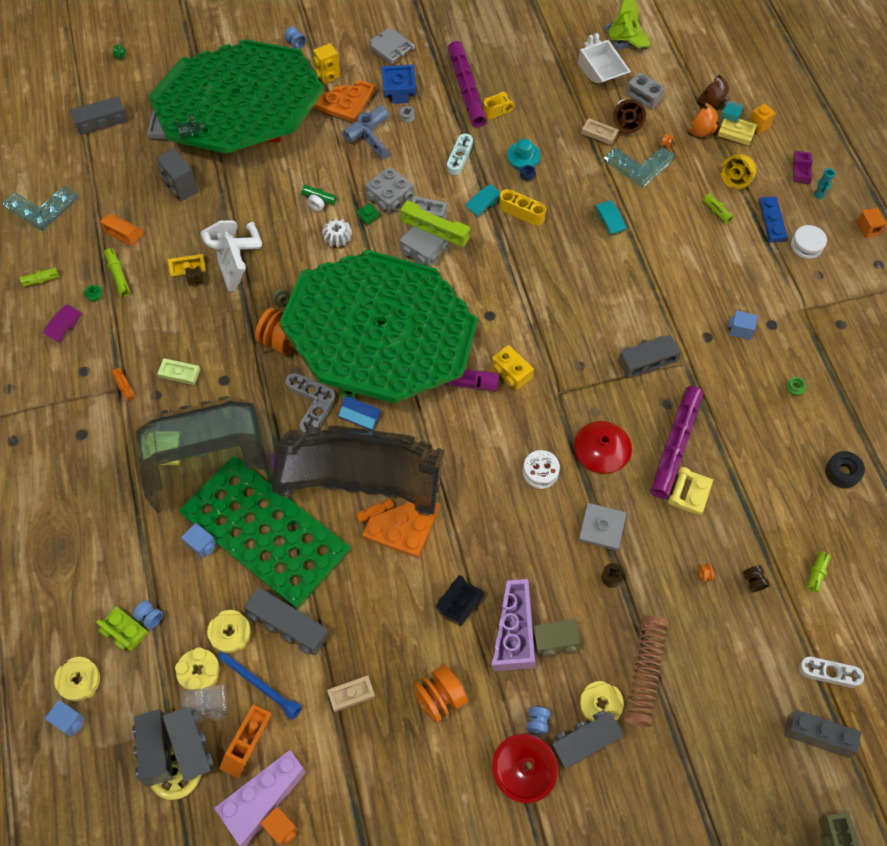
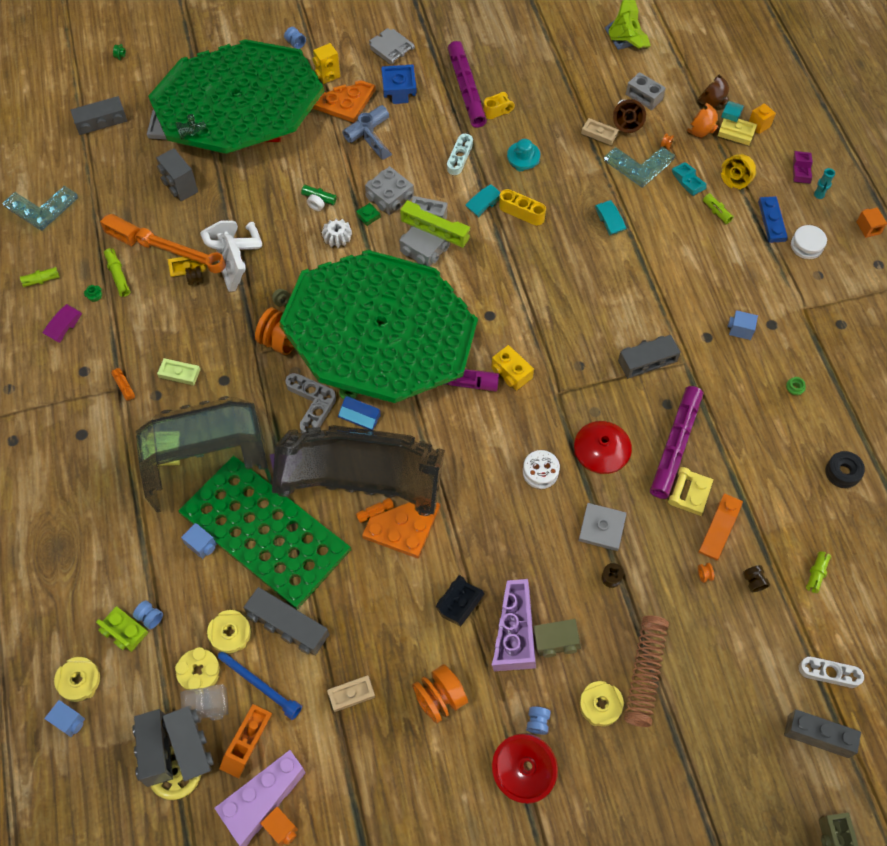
(147, 238): none -> orange piece
(407, 118): light grey bush -> none
(527, 172): dark blue plate -> none
(587, 738): dark grey brick -> none
(601, 60): white piece -> none
(687, 178): none -> teal slope
(720, 526): none -> orange slope

